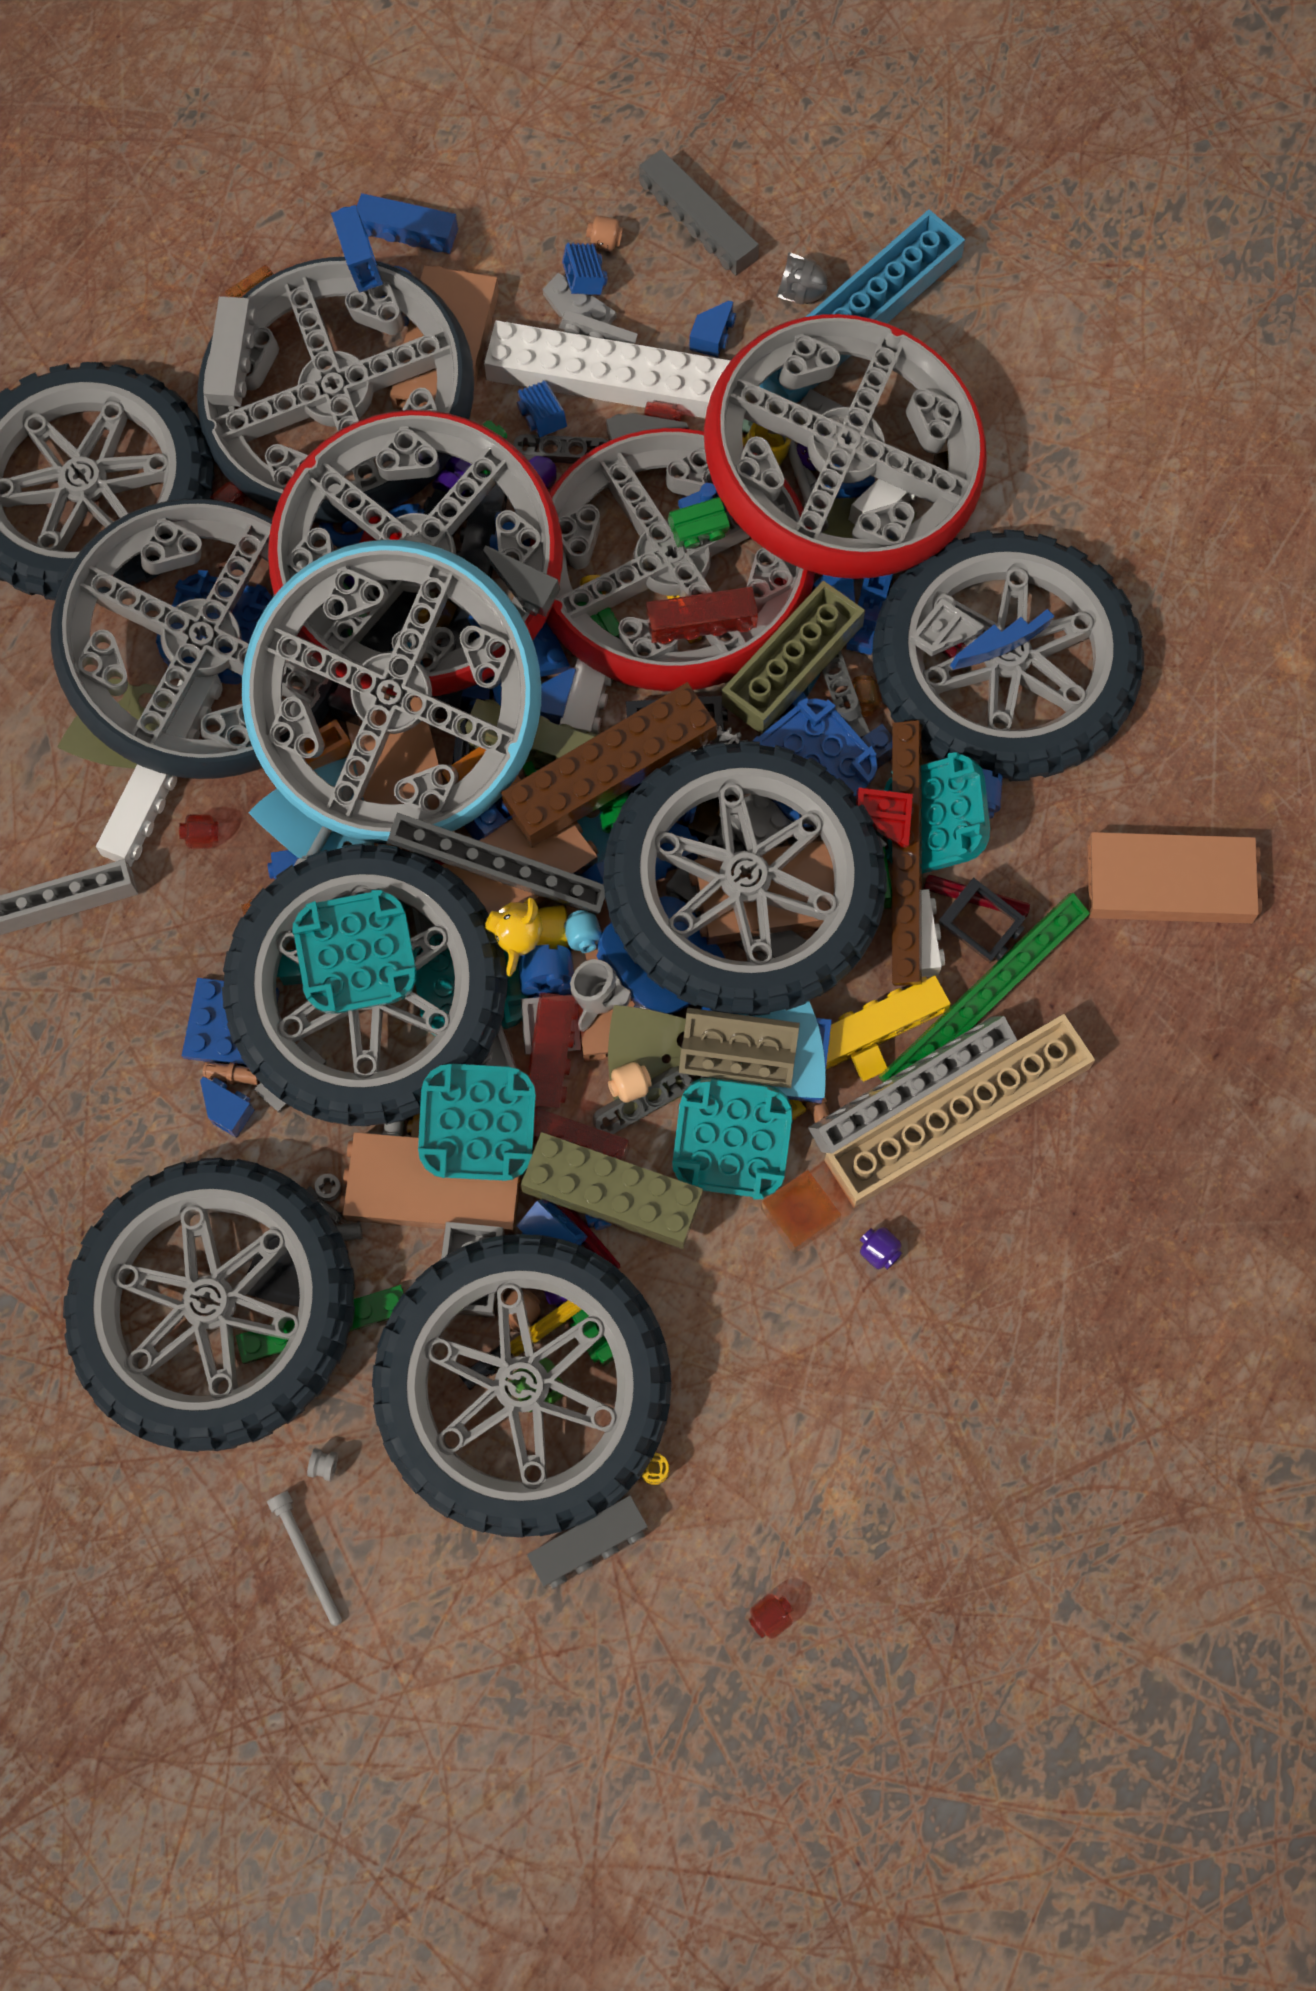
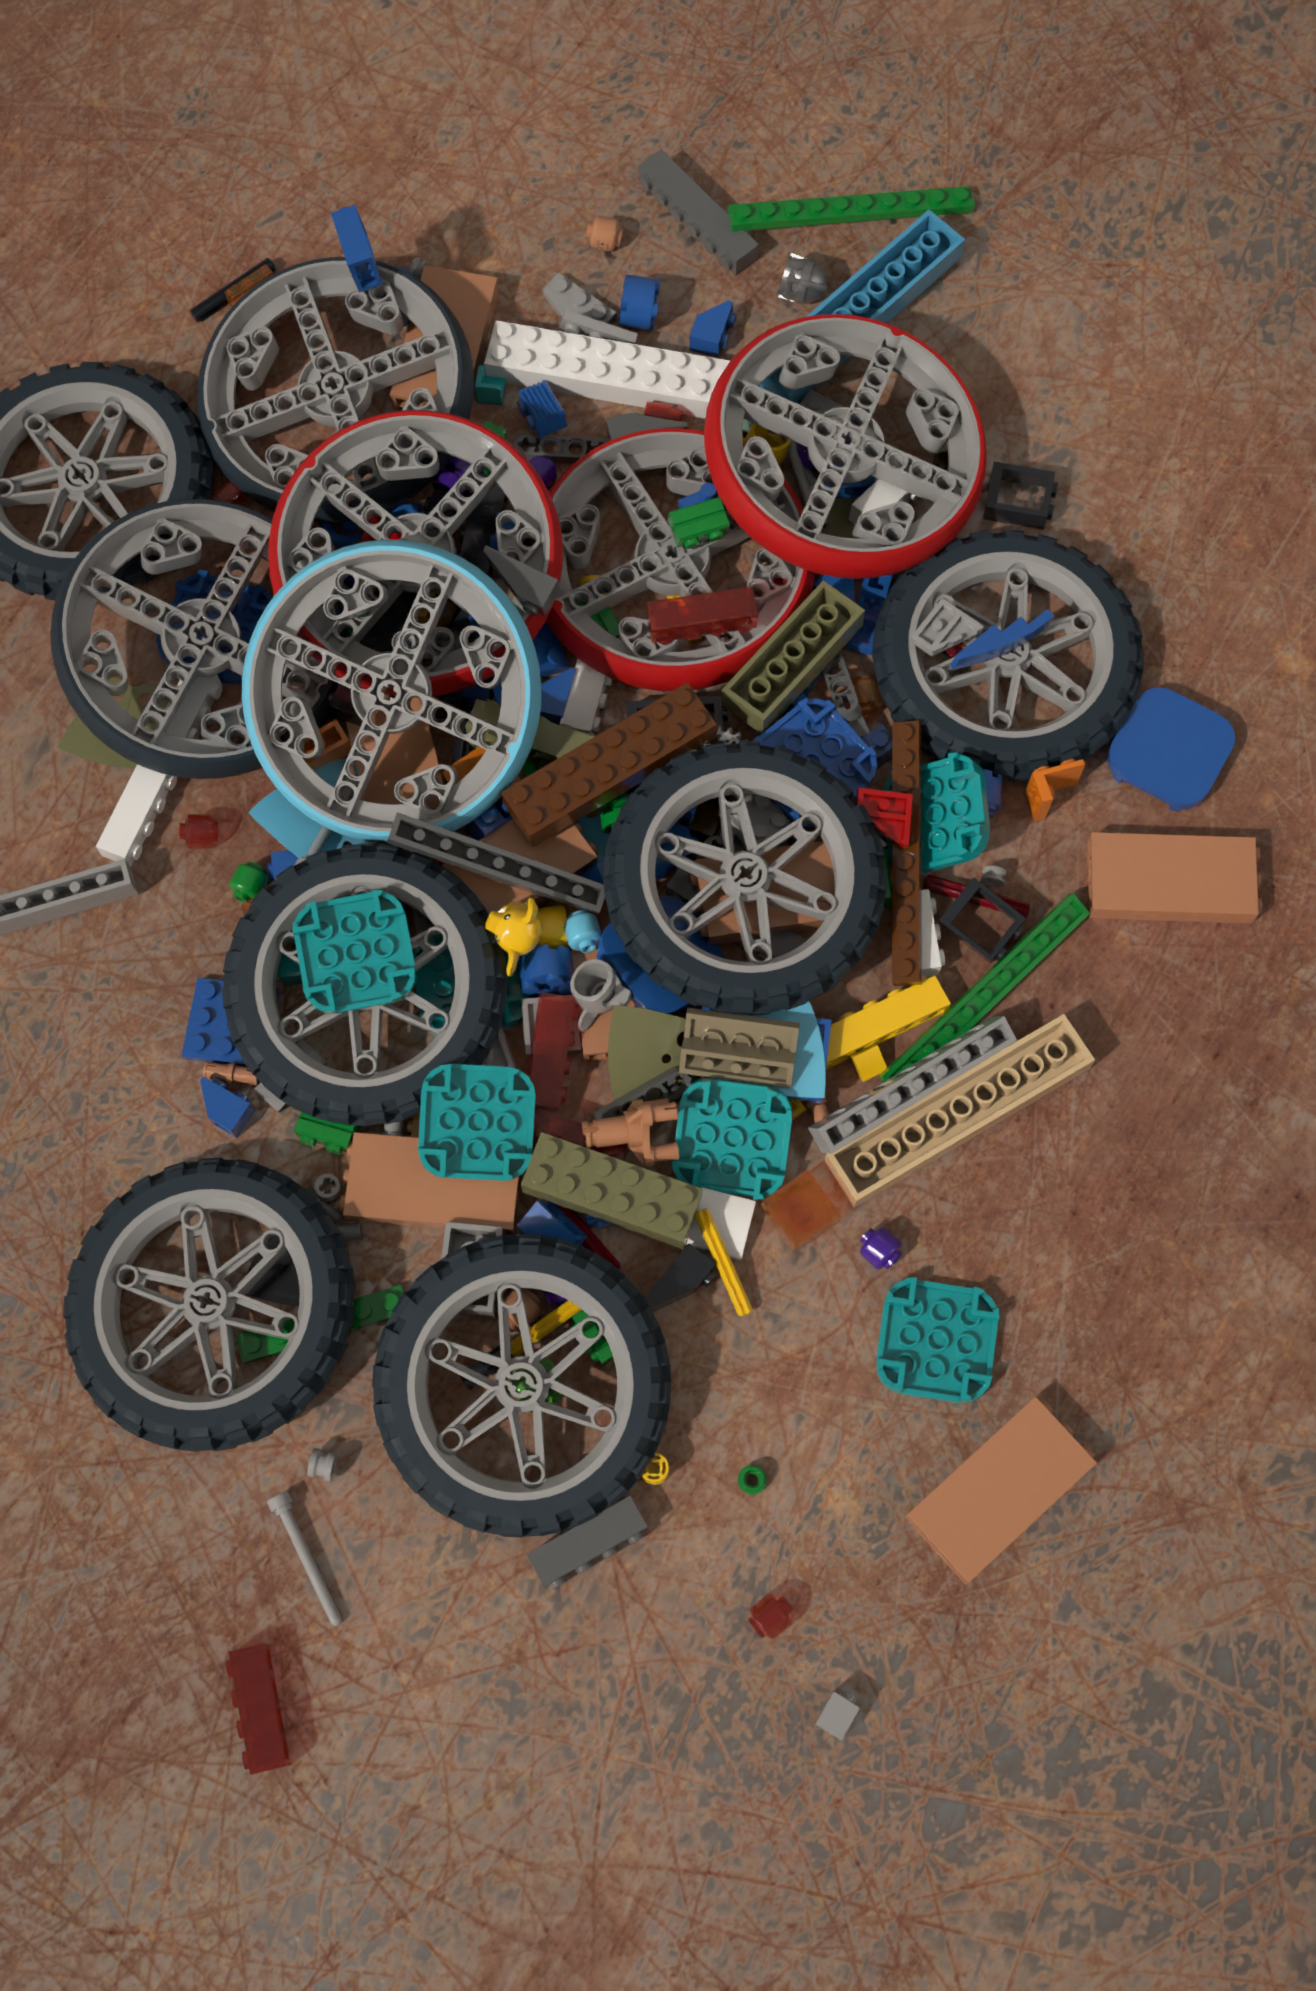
(219, 298): none -> black axle
(230, 351): light grey brick -> none
(248, 881): none -> green head
(258, 1709): none -> clear red brick
(333, 1135): none -> green brick
(407, 223): blue brick -> none
(417, 267): none -> light grey bush
(489, 389): none -> teal panel
(584, 269): blue brick -> none
(629, 1082): light nougat head -> none
(634, 1130): none -> nougat wheel
(639, 302): none -> blue brick
(682, 1278): none -> black slope
(723, 1262): none -> yellow axle
(732, 1220): none -> white slope
(752, 1470): none -> green plate
(838, 1714): none -> light grey brick
(850, 208): none -> green plate
(937, 1341): none -> teal tile
(993, 876): none -> light grey bush
(1001, 1489): none -> nougat brick
(1015, 514): none -> black window
(1047, 780): none -> orange bracket
(1171, 748): none -> blue tile

